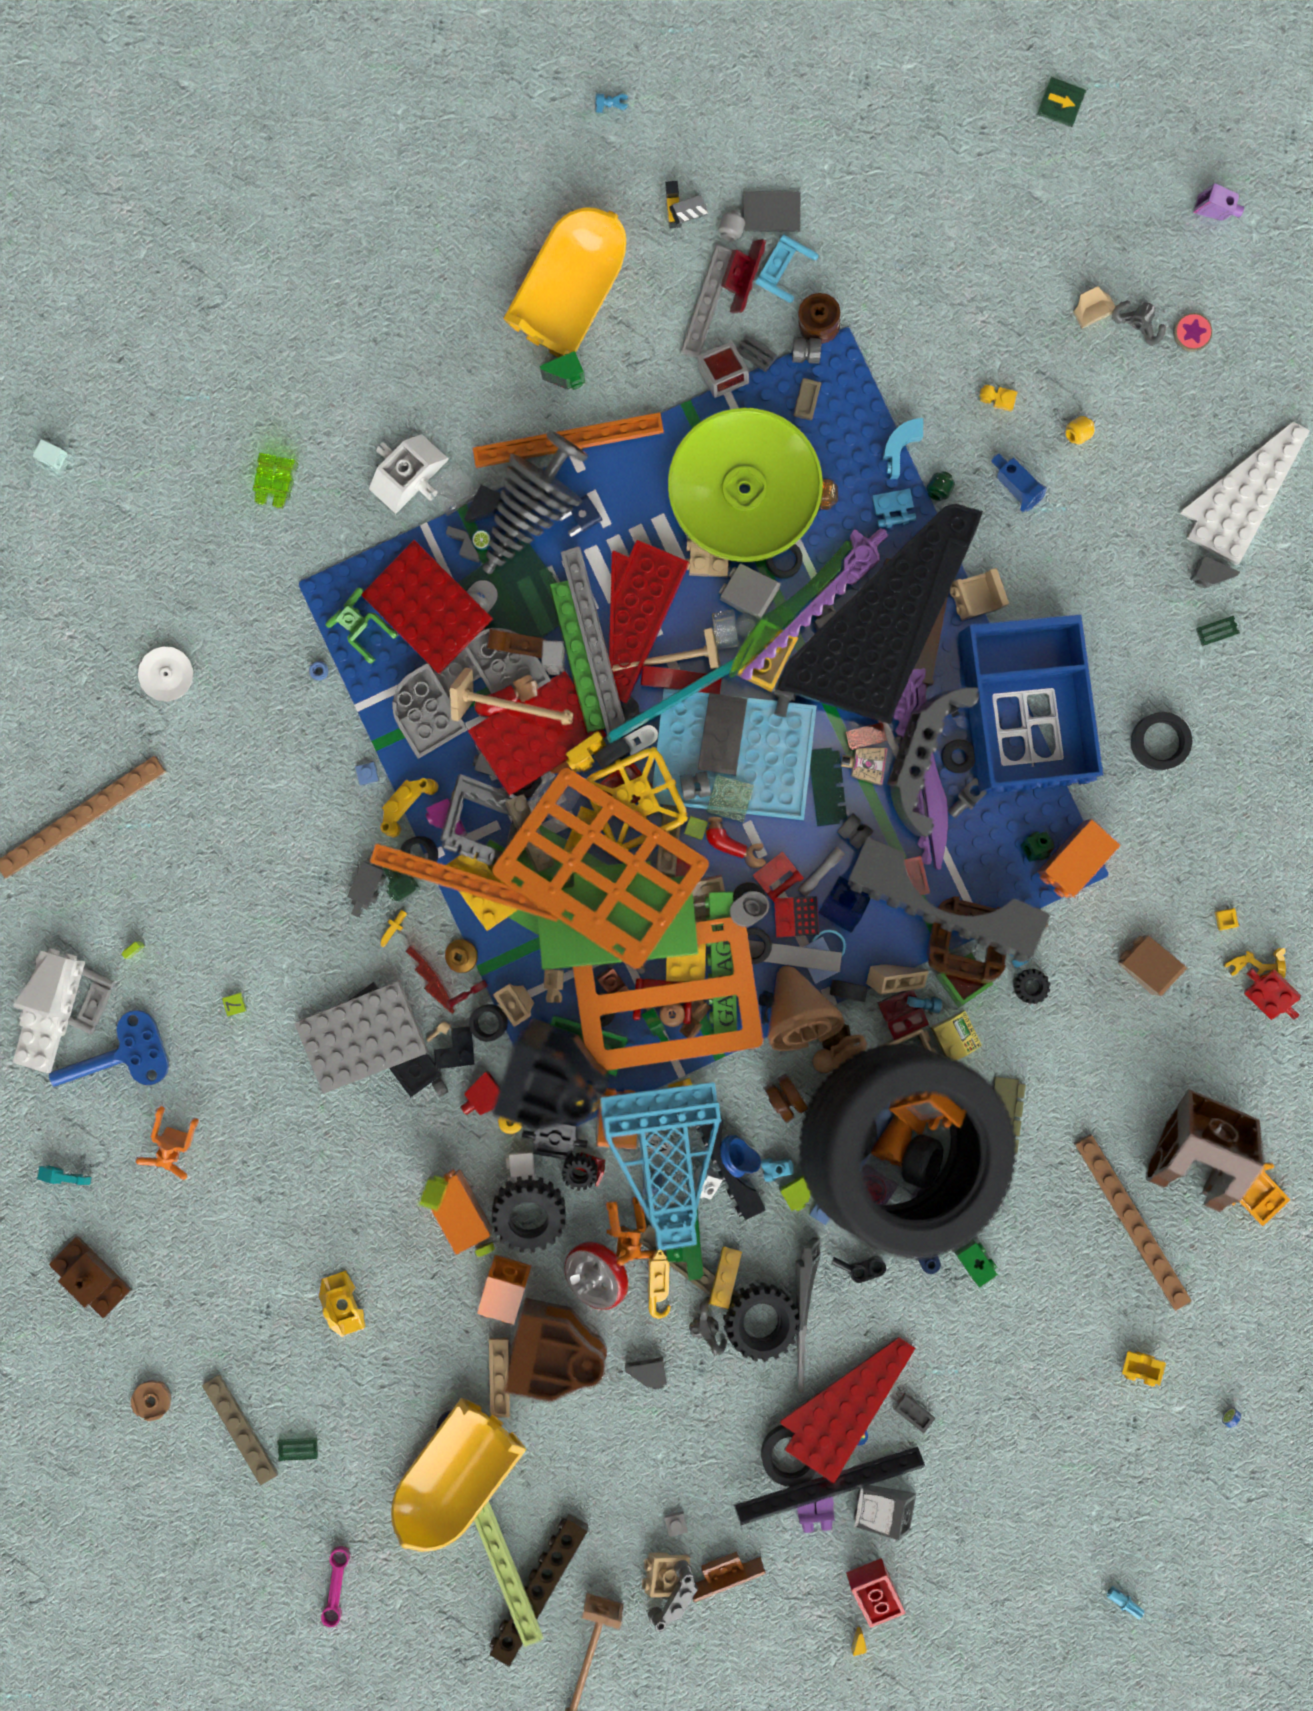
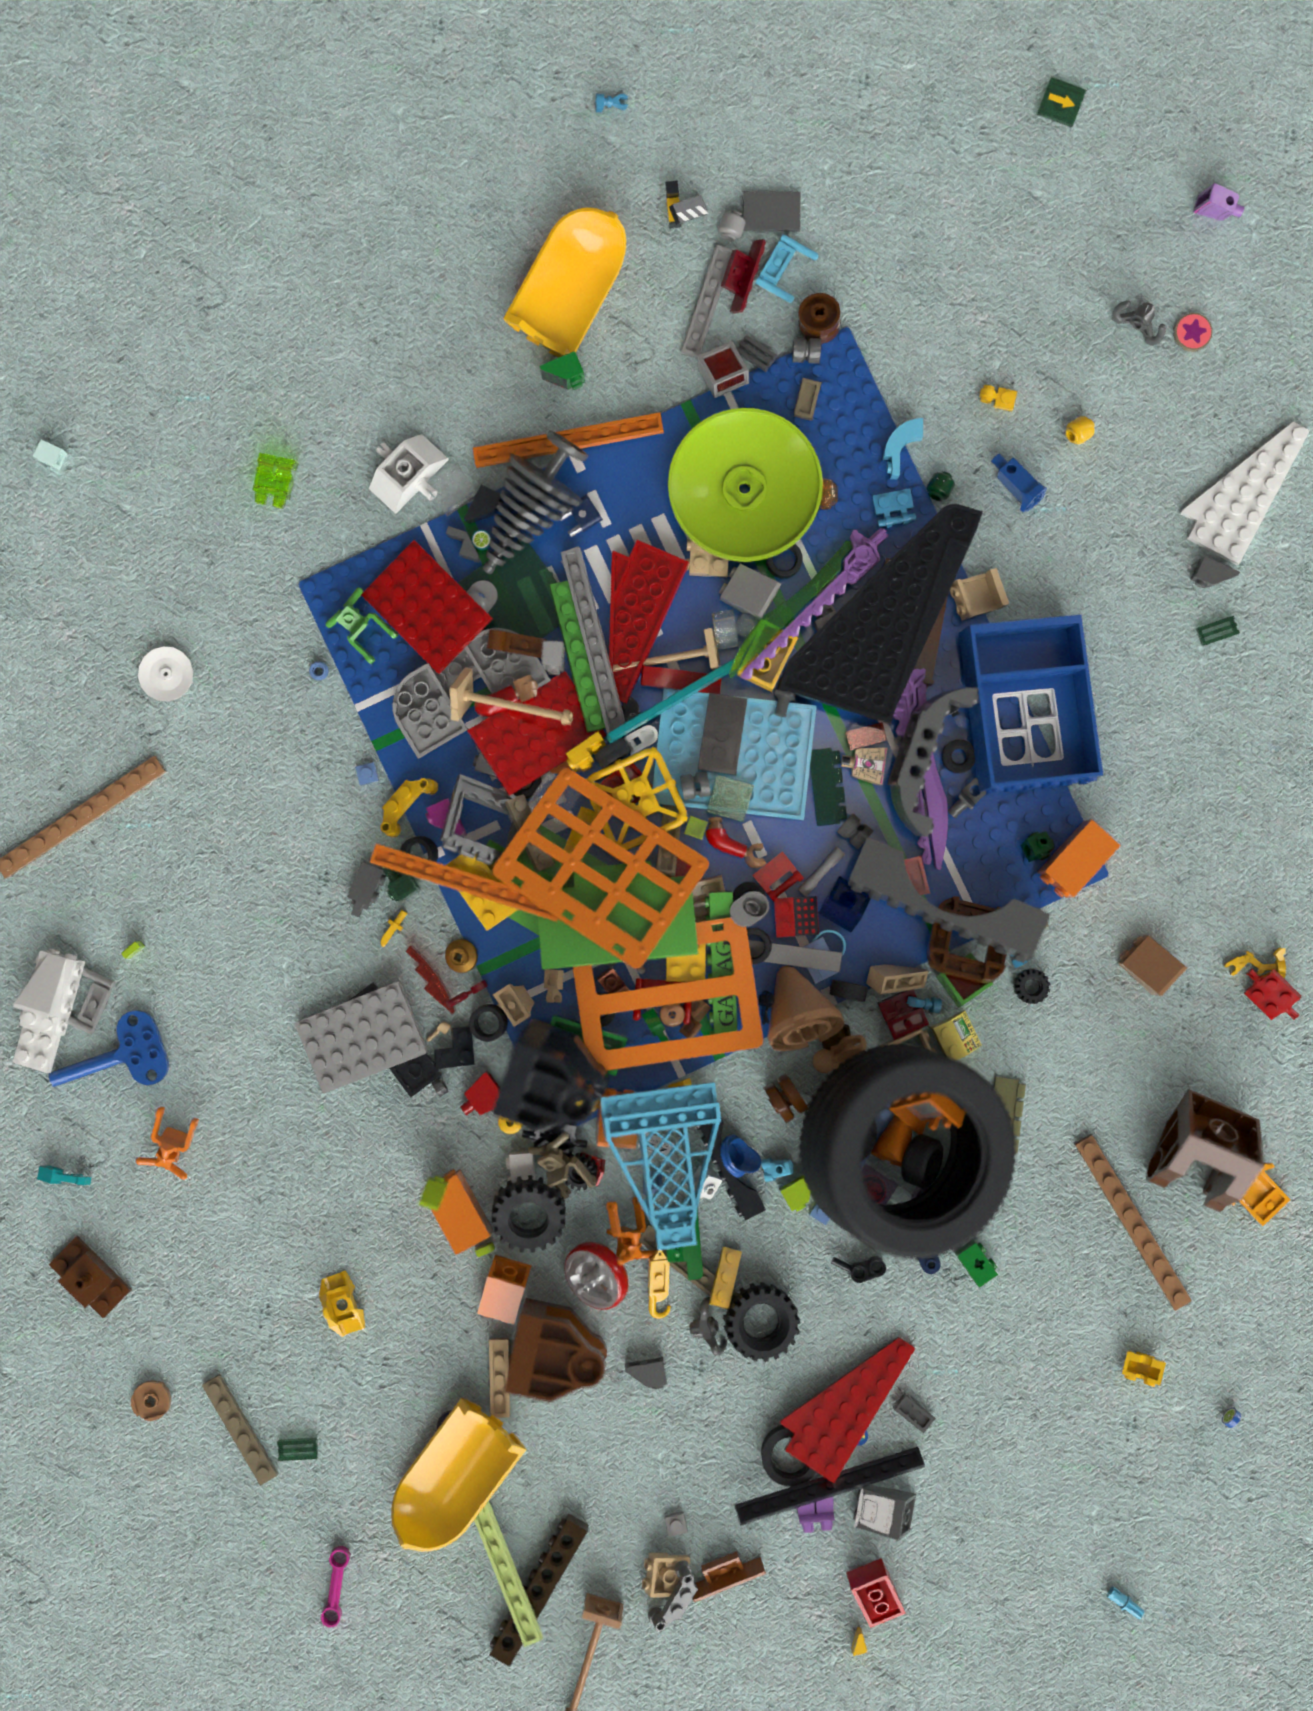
(234, 1004): lime tile -> none
(558, 1165): none -> dark tan piece
(805, 1277): dark grey plate -> none
(1093, 306): tan slope -> none
(1182, 730): black tyre -> none
(1226, 919): yellow tile -> none

